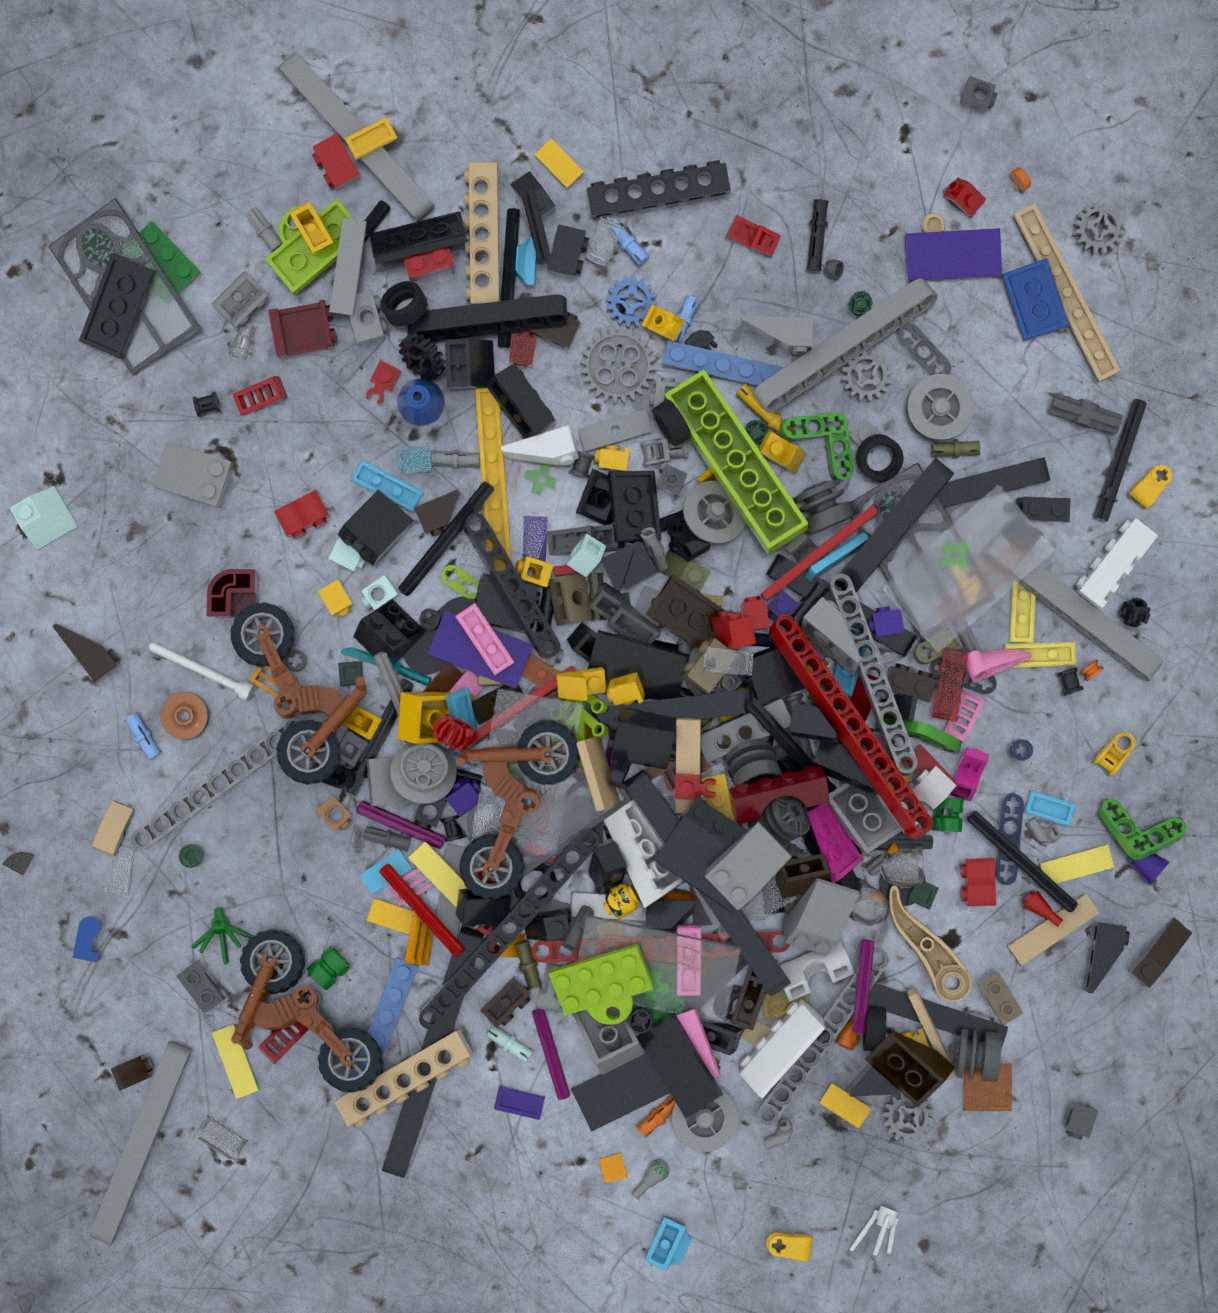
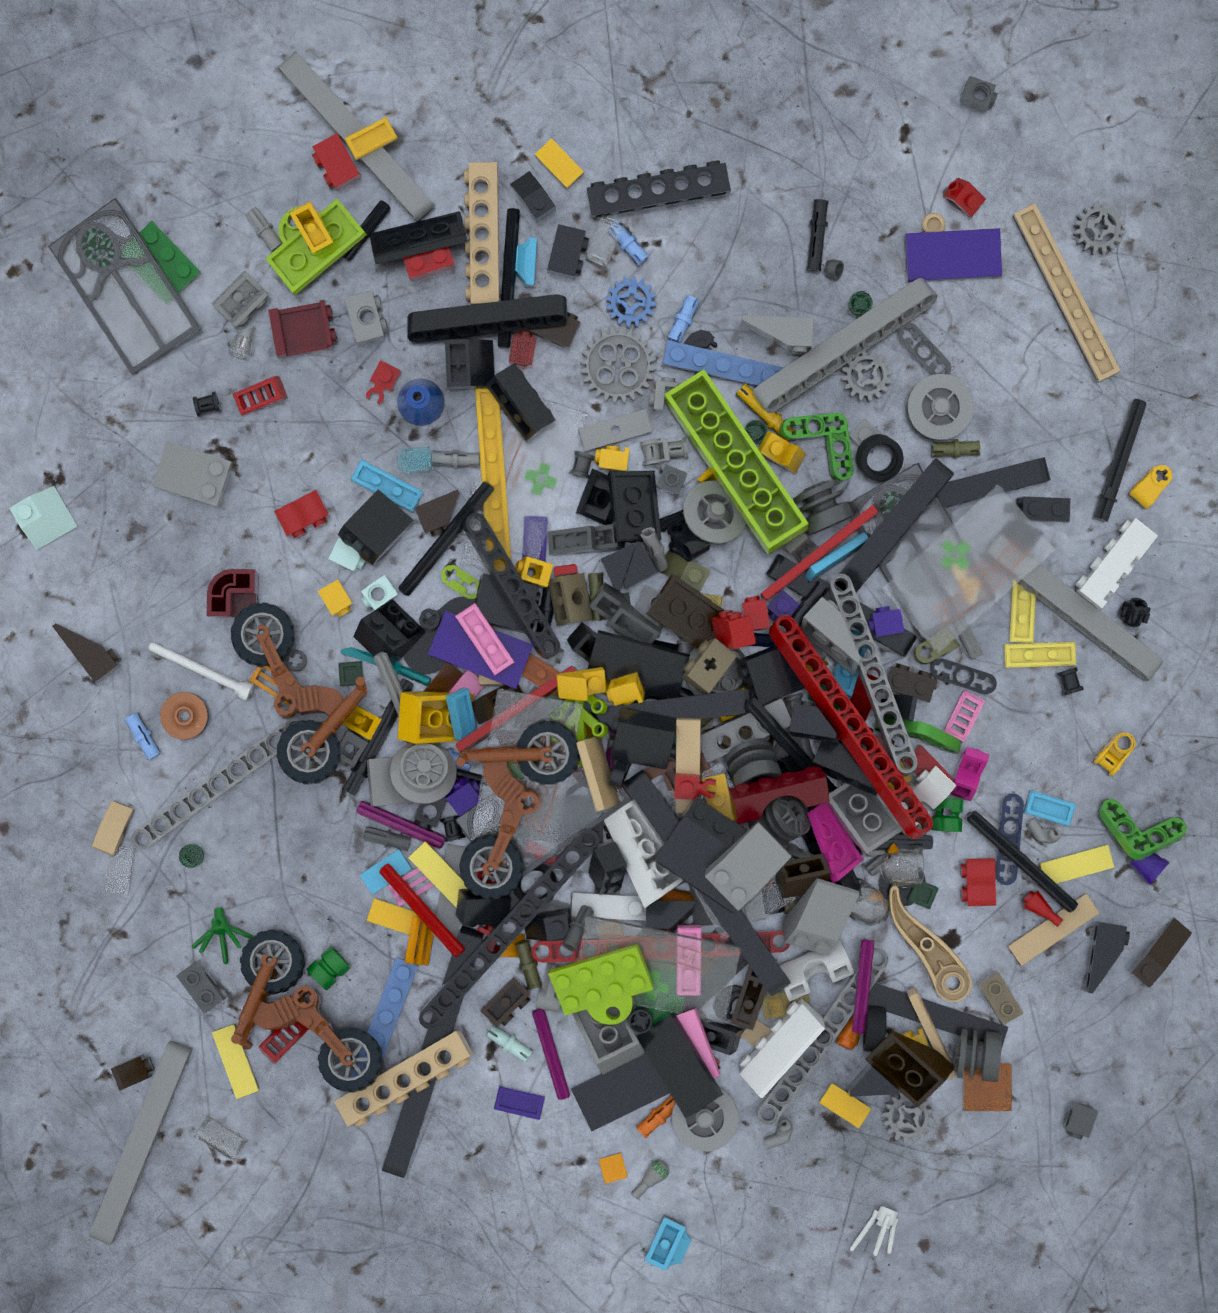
(19, 862): clear smoke tile -> none
(86, 939): blue leg -> none
(117, 305): black tile -> none
(325, 808): medium nougat brick -> none
(334, 781): black beam -> none
(348, 266): light grey tile -> none
(397, 294): black tyre -> none
(422, 356): black gear -> none
(452, 732): red gear -> none
(536, 225): black axle -> none
(550, 447): white slope -> none
(586, 555): light aqua brick -> none
(621, 901): yellow head -> none
(663, 322): yellow brick -> none
(671, 423): black tyre -> none
(728, 661): clear tile -> none
(753, 236): red slope -> none
(794, 1246): yellow piece -> none
(950, 684): clear red tile -> none
(988, 663): bright pink piece -> none
(1020, 178): orange tile -> none
(1027, 754): dark blue bush -> none
(1036, 299): blue tile -> none
(1086, 413): dark grey piece -> none
(1091, 670): orange bush -> none

